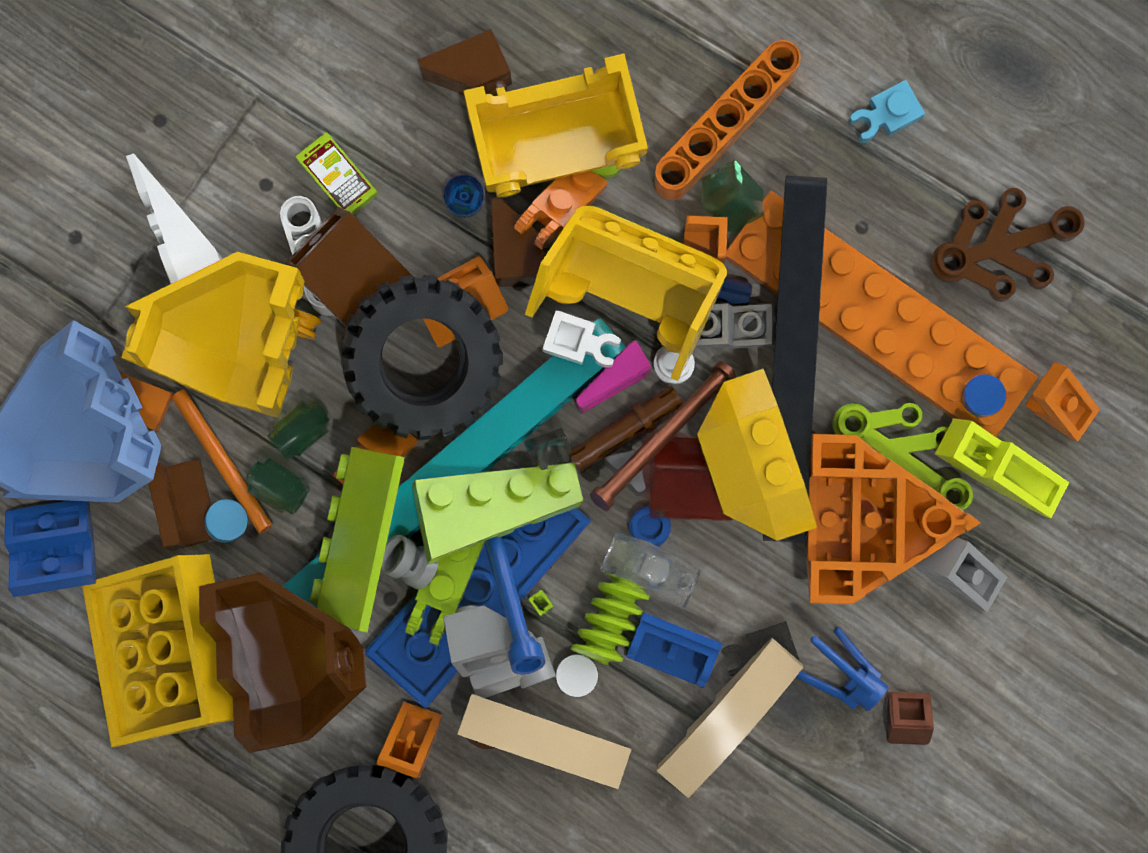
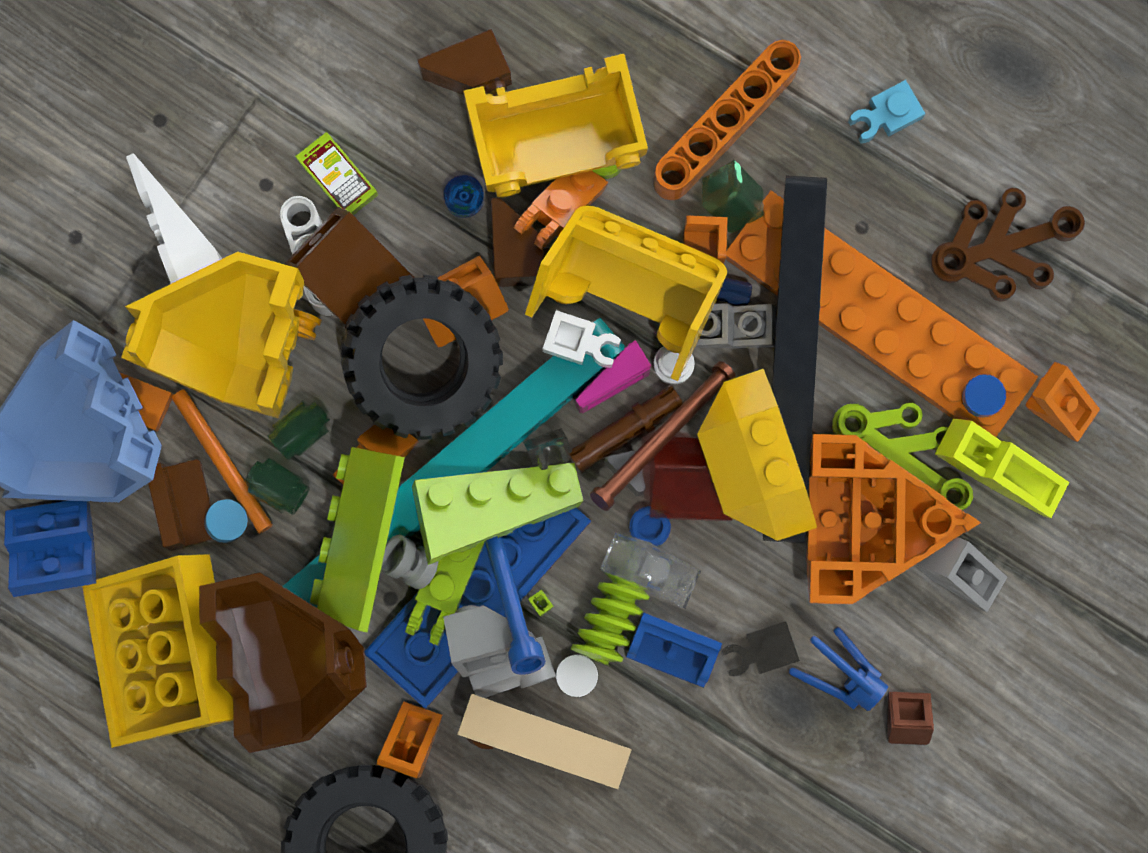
(730, 717): tan slope -> none

